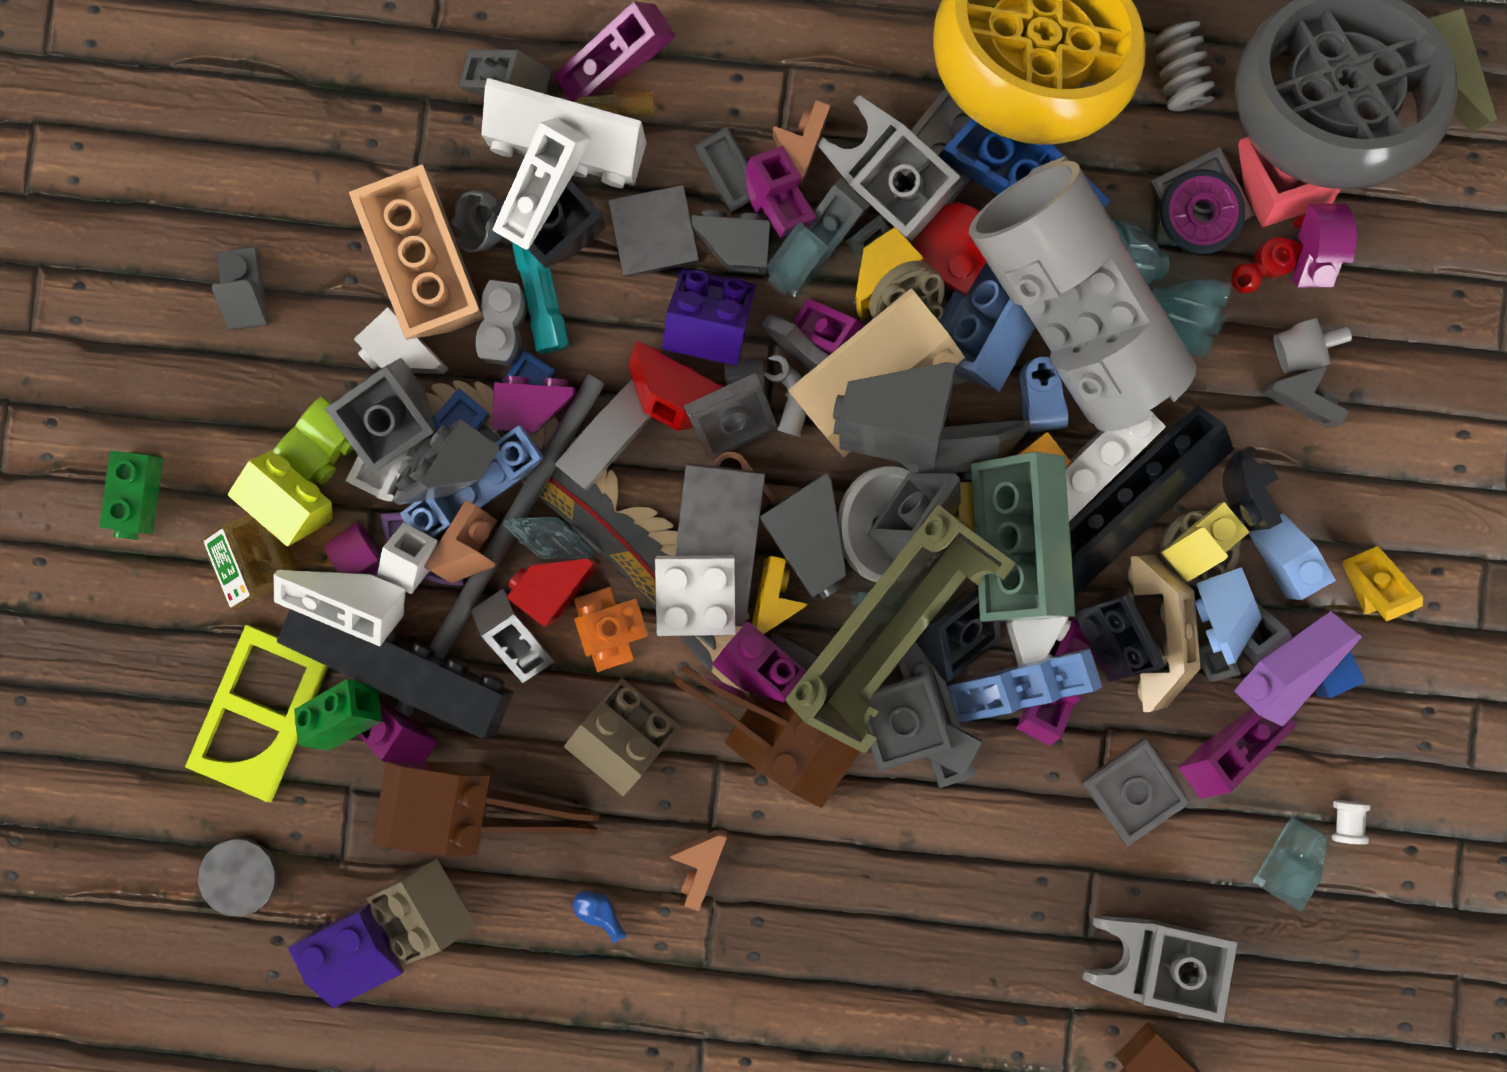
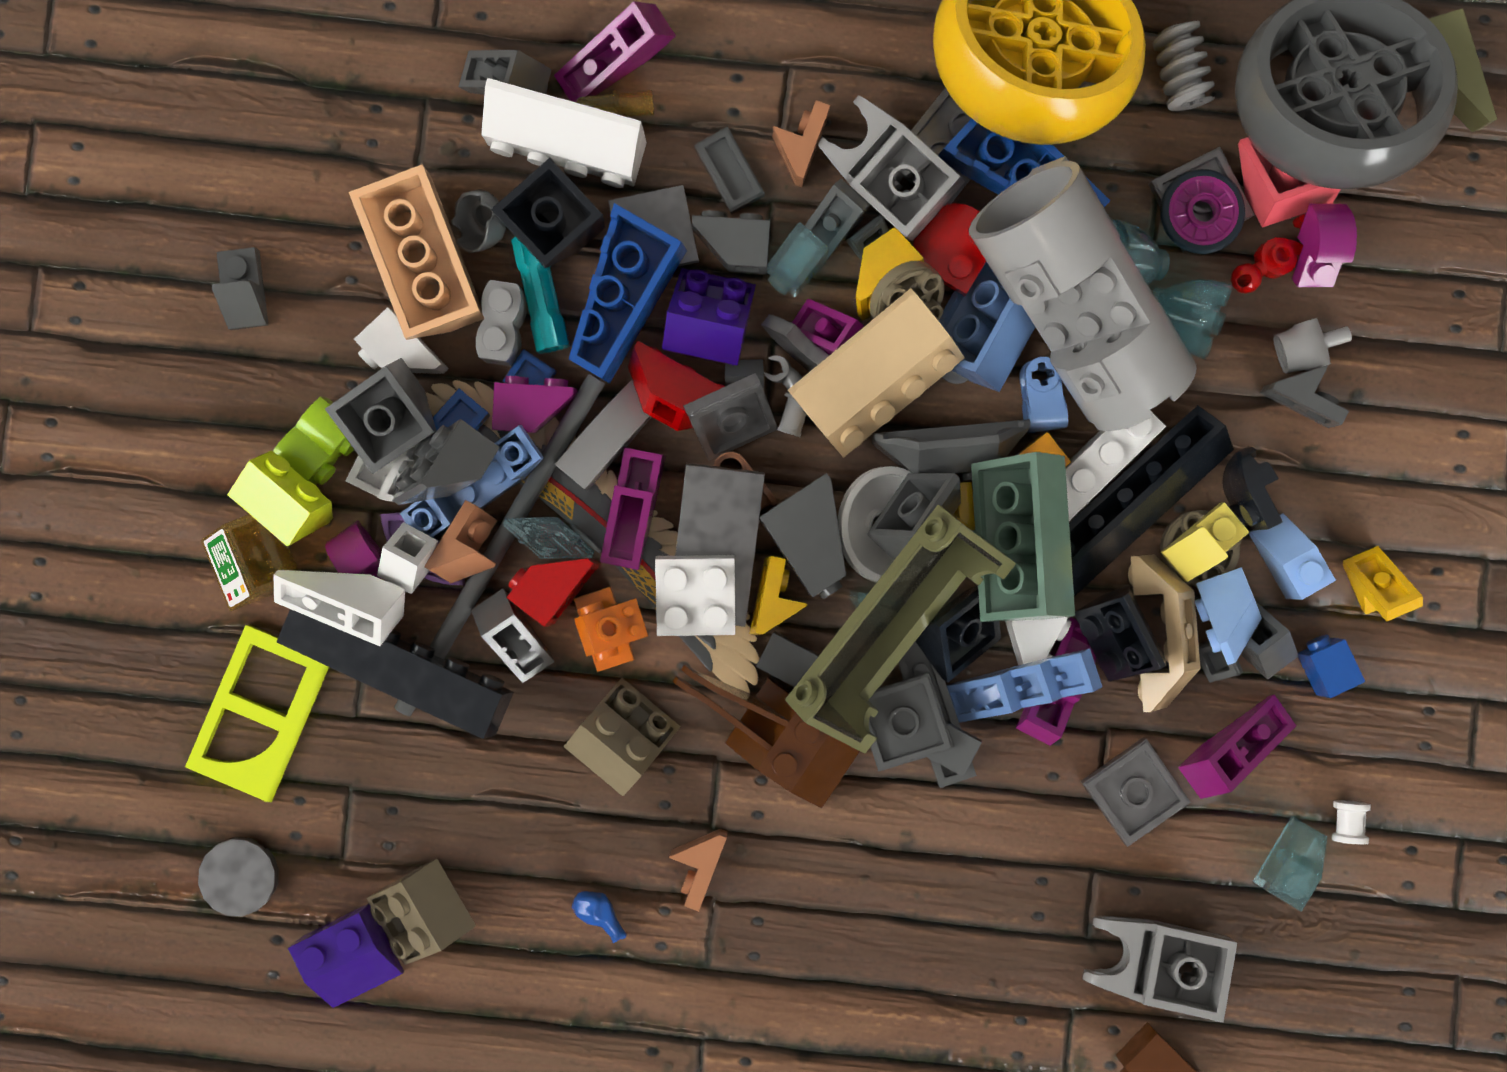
(131, 494): green brick -> none
(337, 715): green brick -> none
(398, 737): magenta slope -> none
(445, 804): reddish brown slope -> none
(540, 181): white slope -> none
(627, 284): none -> blue wedge
(632, 508): none -> magenta slope
(758, 665): magenta slope -> none
(774, 189): magenta brick -> none
(896, 414): dark grey slope -> none
(1297, 668): medium lavender slope -> none

